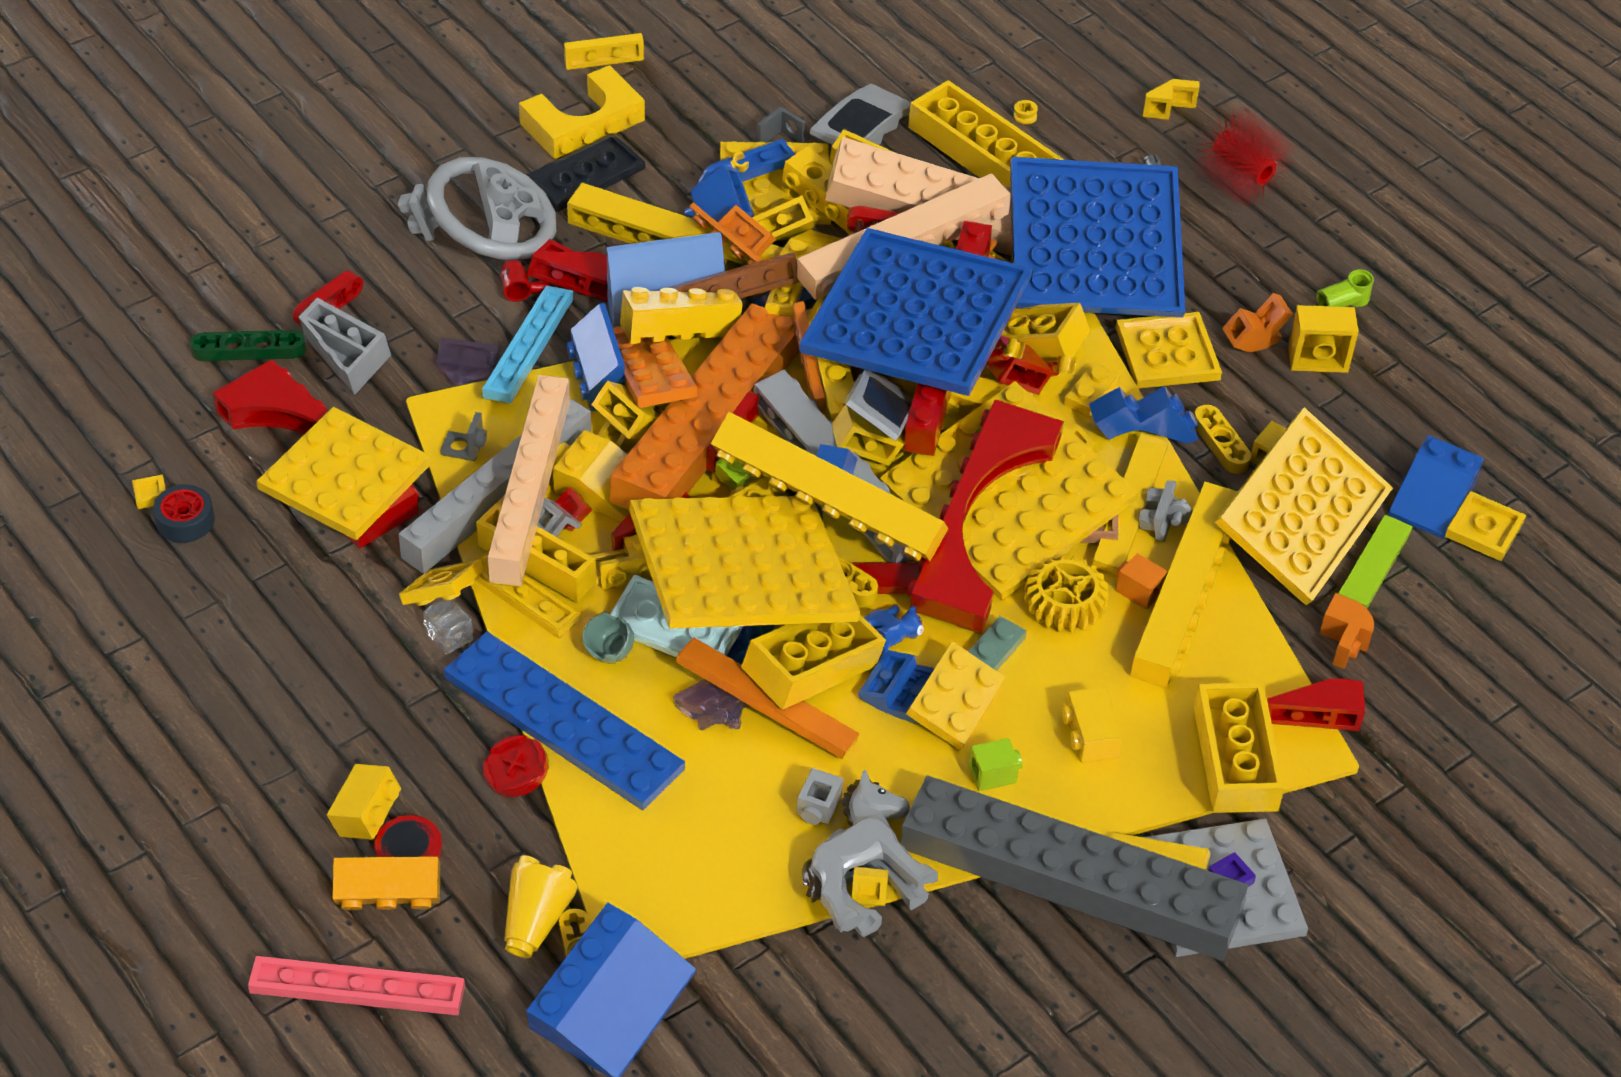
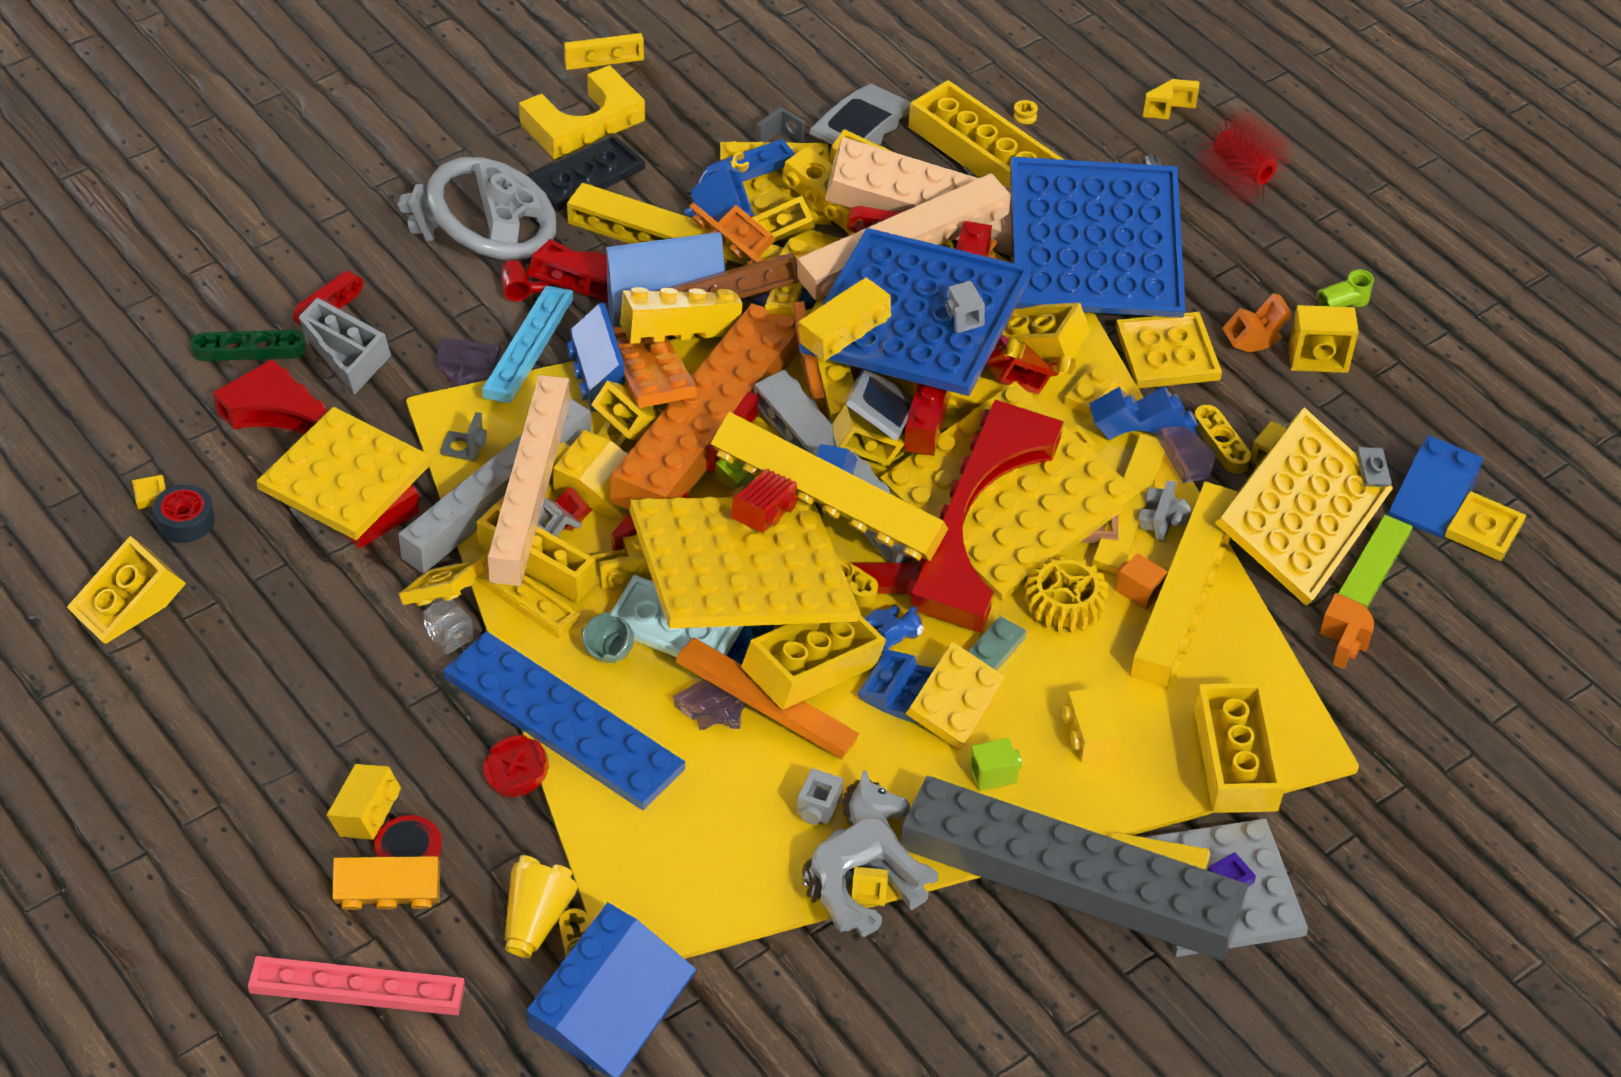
(125, 591): none -> yellow slope
(764, 501): none -> red brick
(845, 319): none -> yellow brick
(965, 307): none -> light grey brick
(1187, 453): none -> clear purple slope
(1321, 705): red slope -> none
(1373, 467): none -> bracket

